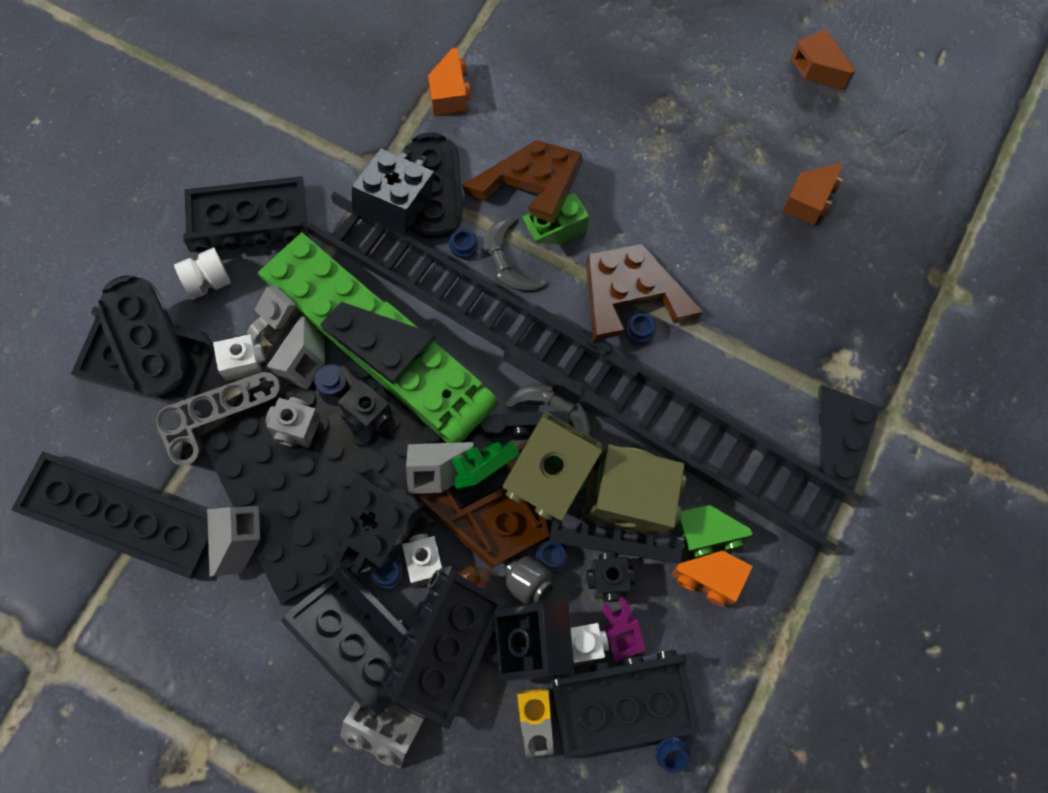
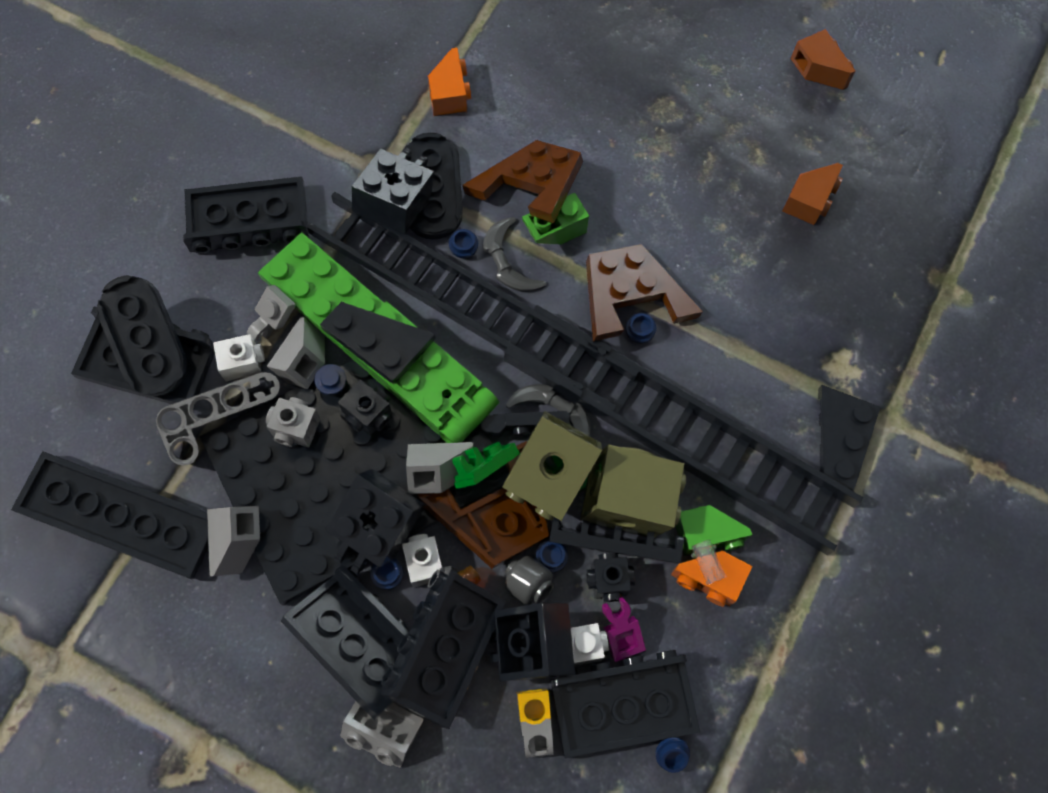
(202, 274): white wheel -> none
(708, 561): none -> clear pin

